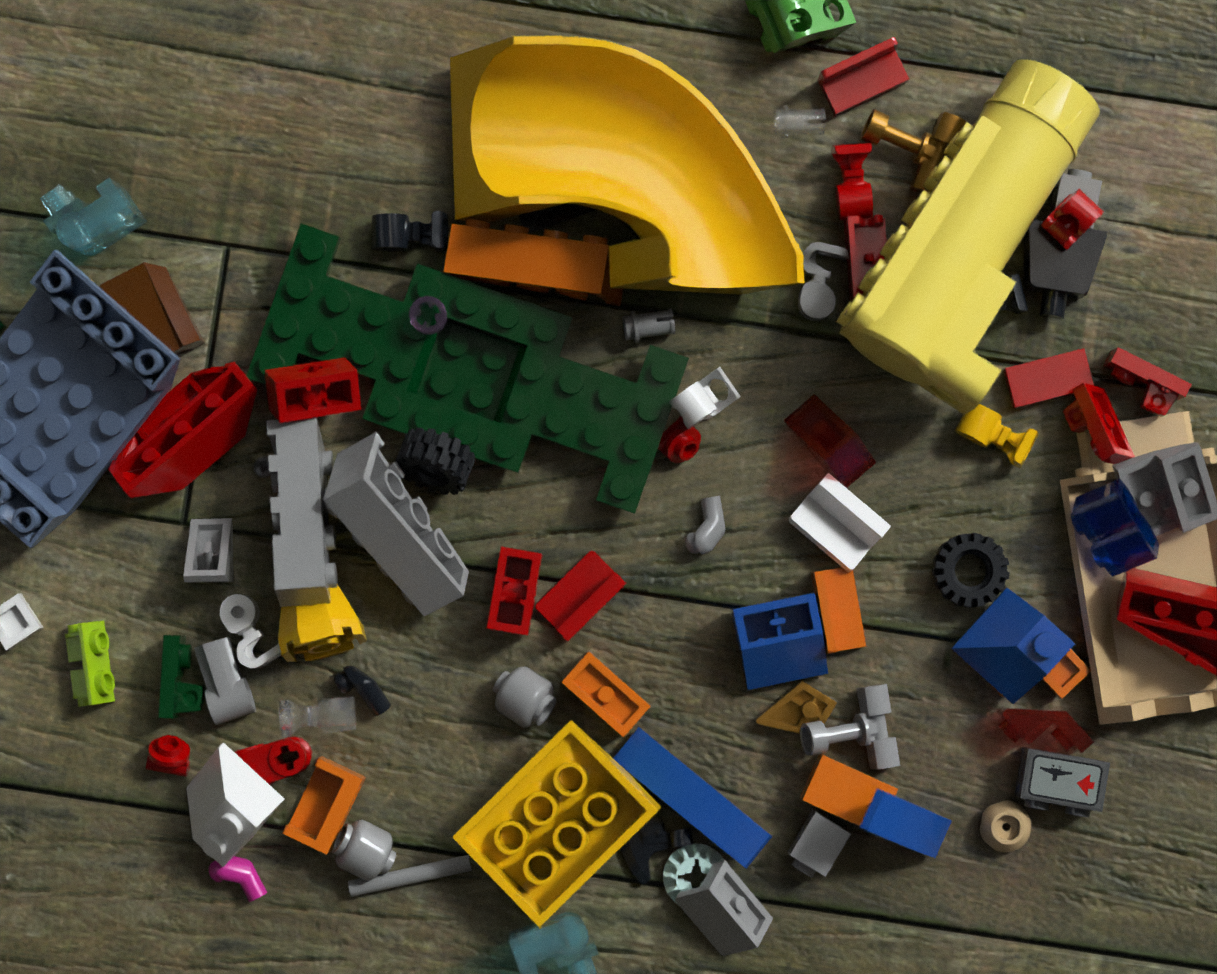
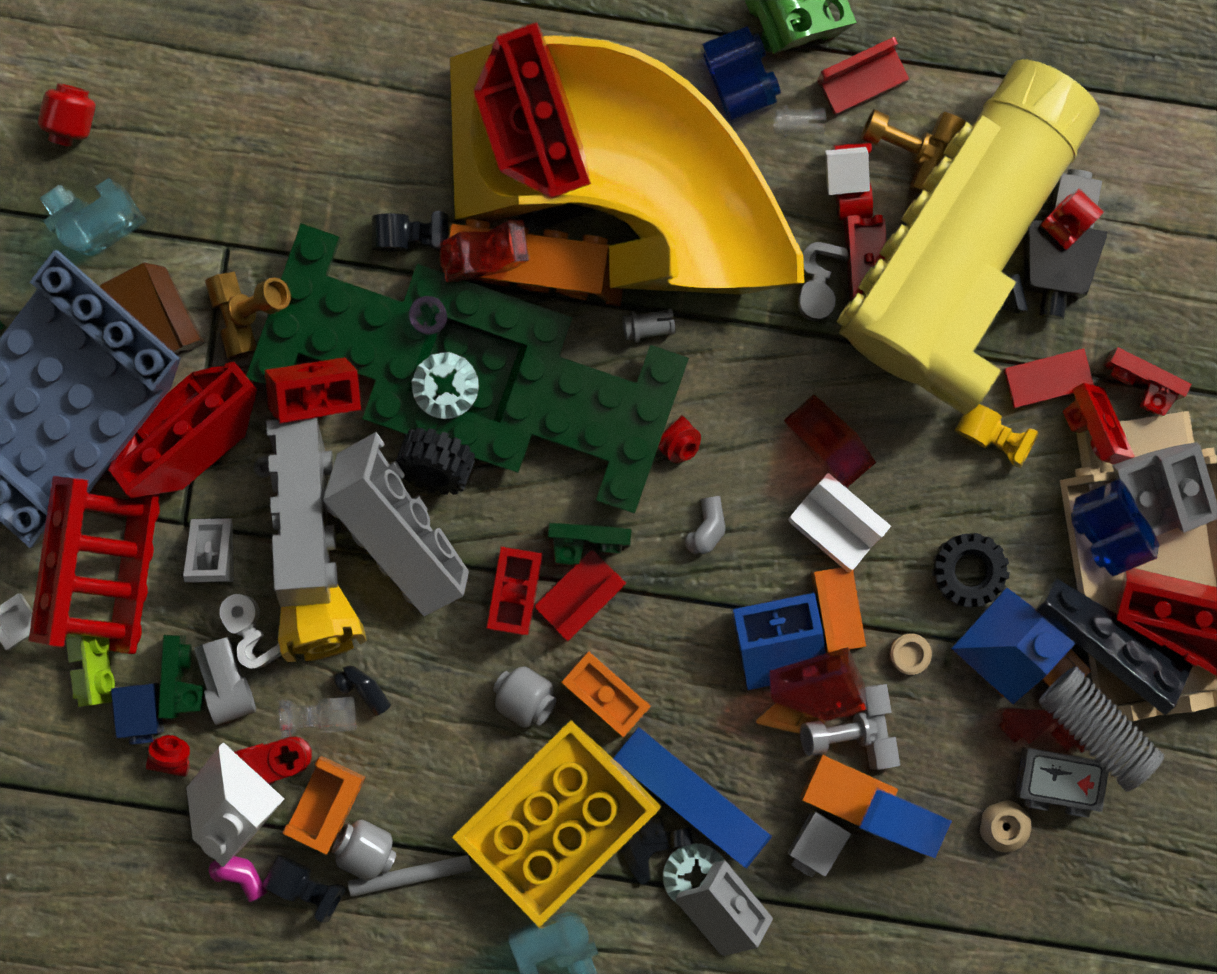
(58, 563): none -> red fence
(66, 114): none -> red head
(137, 712): none -> dark blue brick
(241, 310): none -> pearl gold bar
(293, 881): none -> black leg
(464, 381): none -> light aqua gear
(484, 252): none -> clear red slope
(530, 115): none -> red wedge
(570, 539): none -> dark green hinge
(700, 403): white leg -> none
(740, 75): none -> clear blue brick
(821, 686): none -> clear red slope
(847, 170): none -> white tile
(910, 654): none -> tan tile
(1068, 706): none -> light grey piece
(1139, 662): none -> black wing

